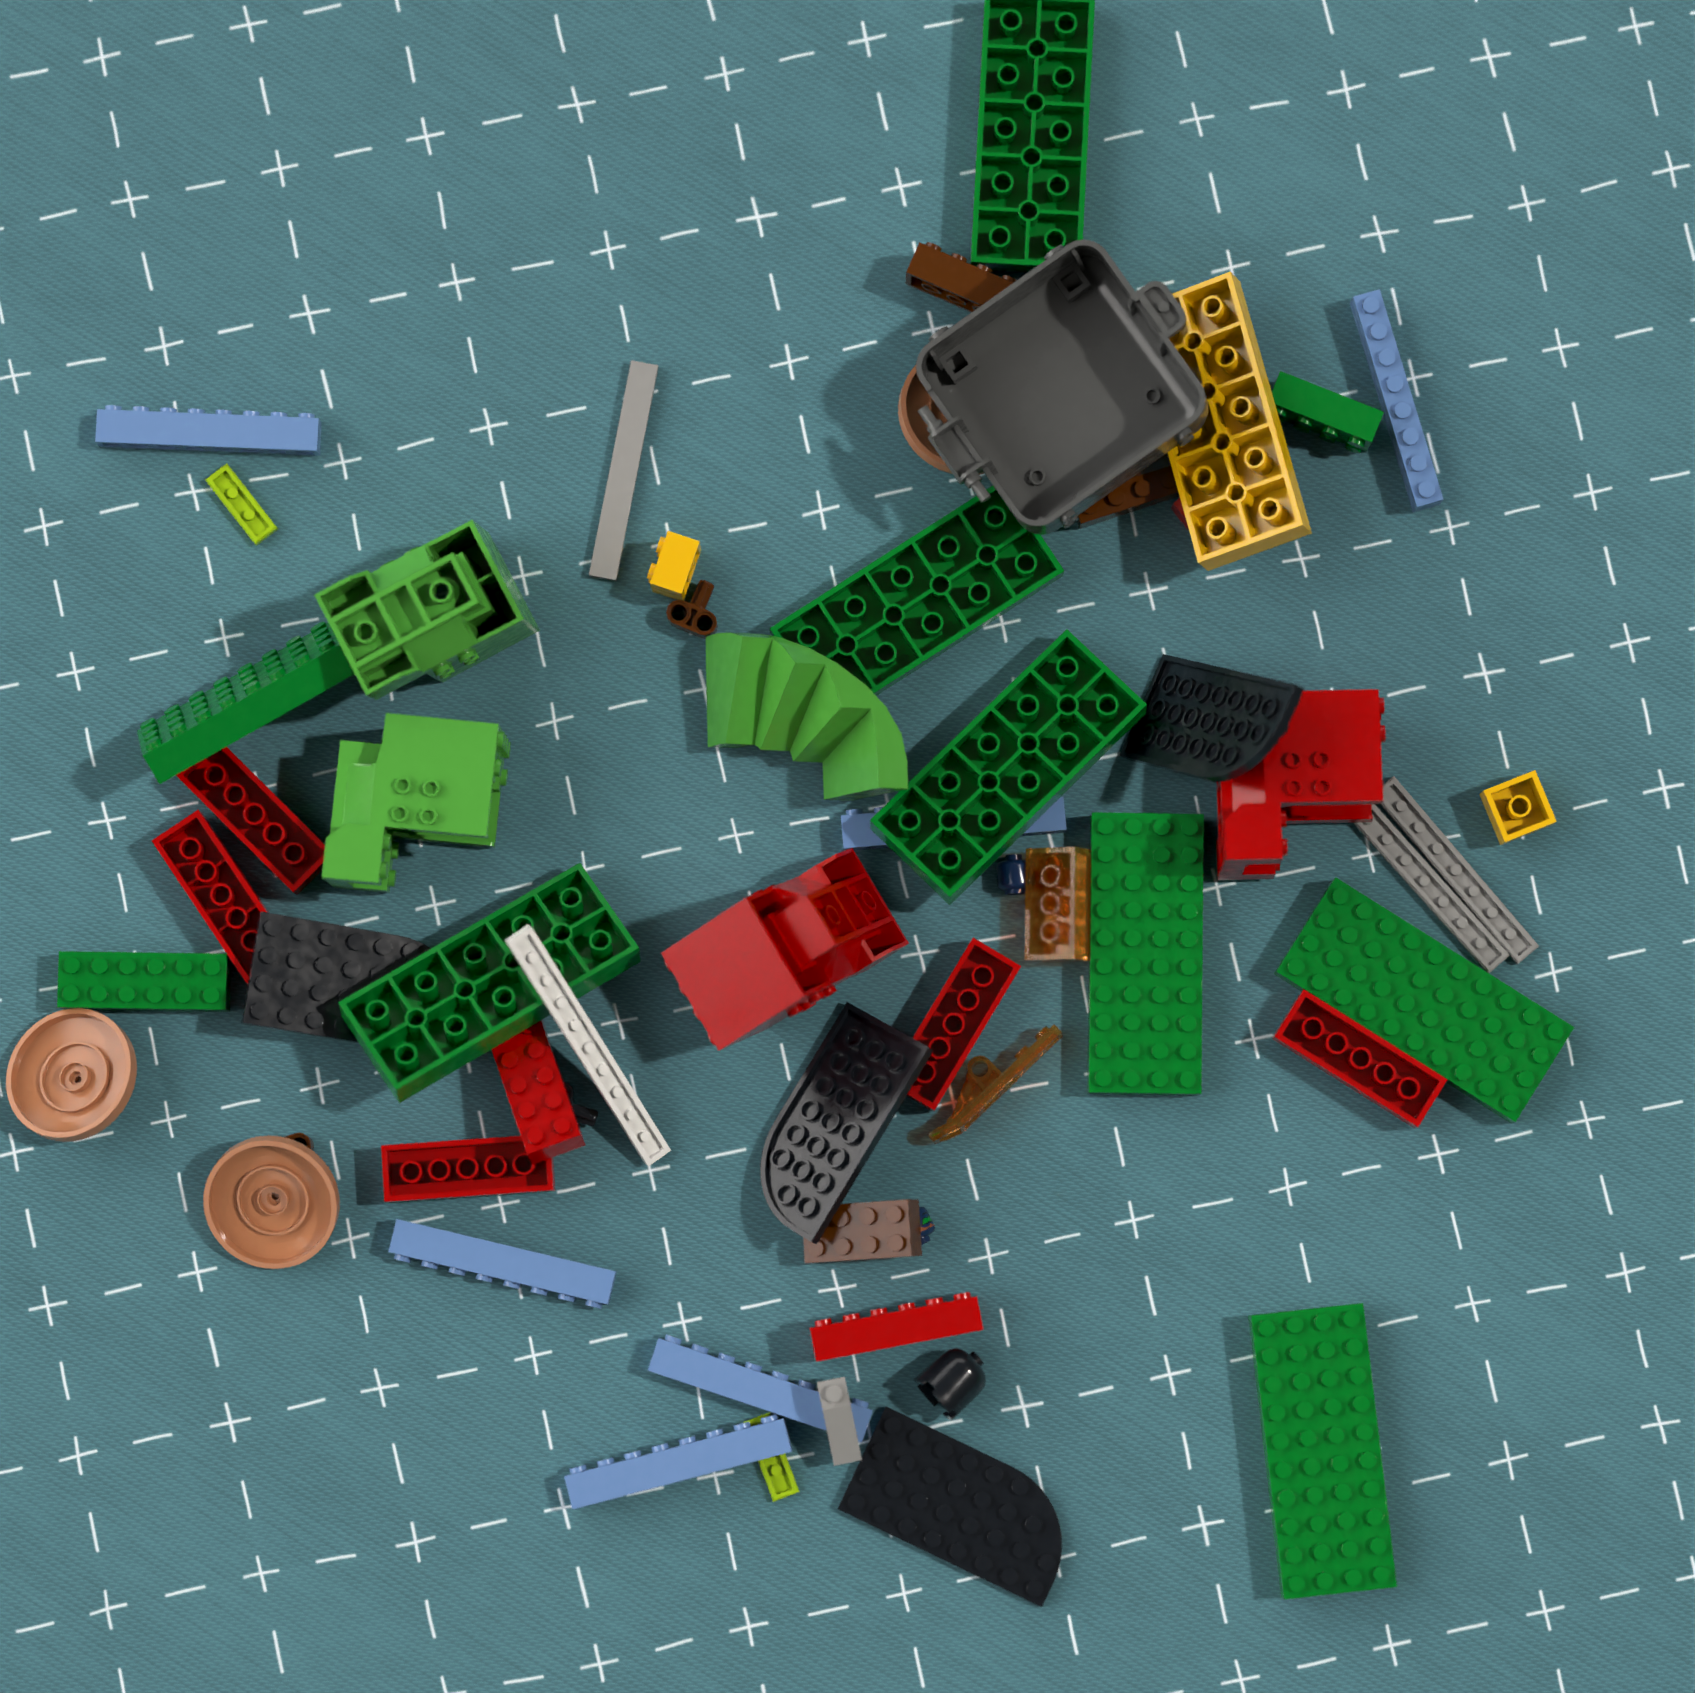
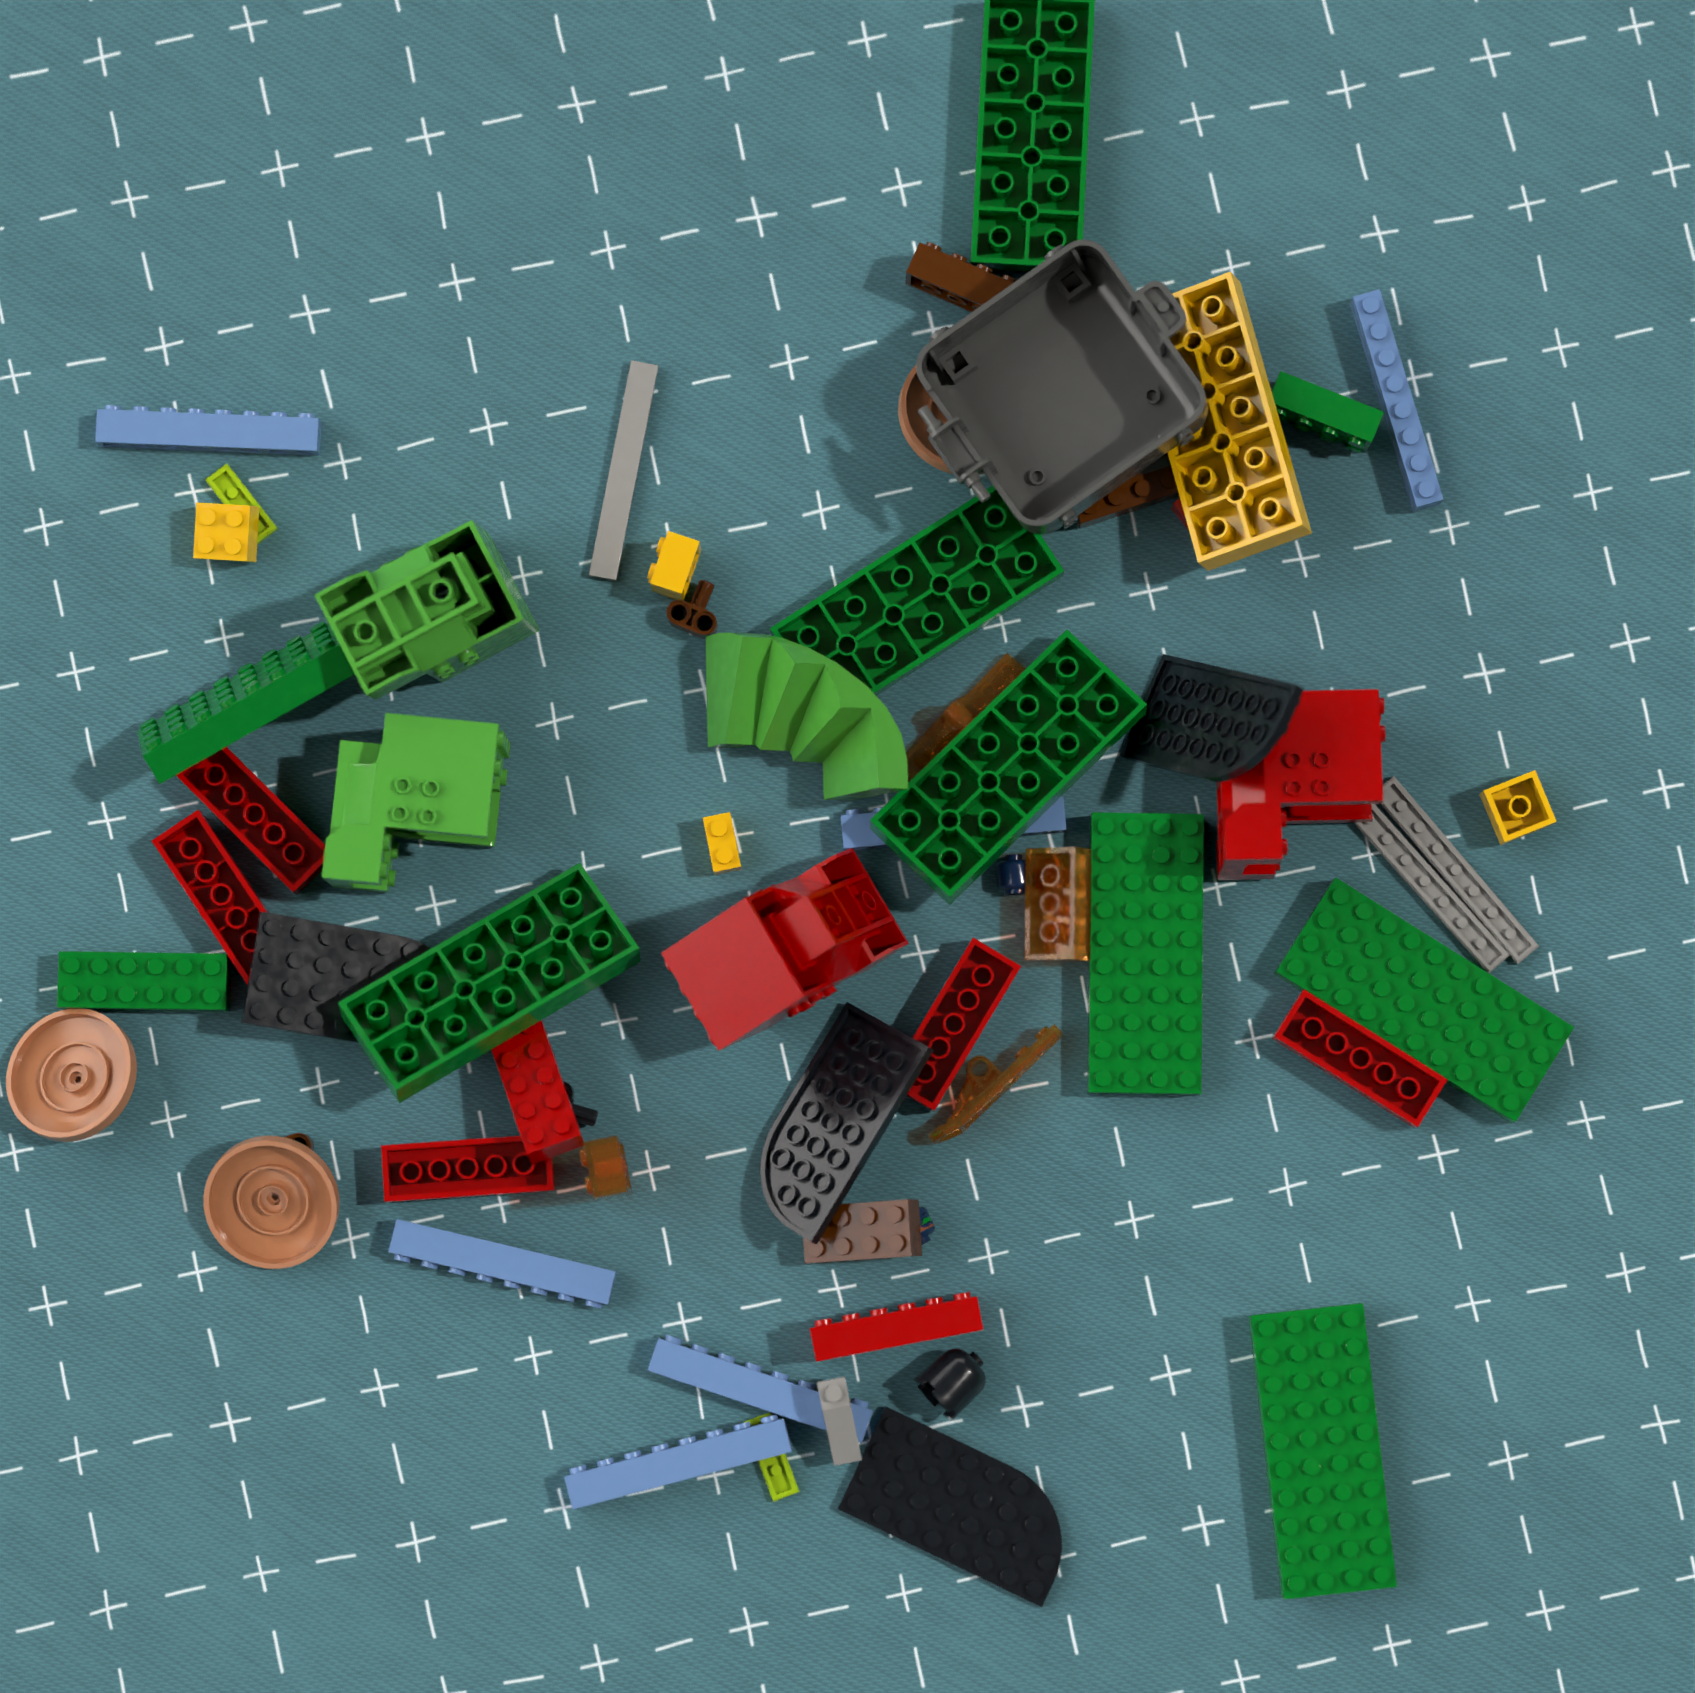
(226, 532): none -> yellow brick
(587, 1045): white plate -> none
(606, 1167): none -> clear orange brick
(722, 843): none -> yellow brick
(961, 713): none -> clear orange piece

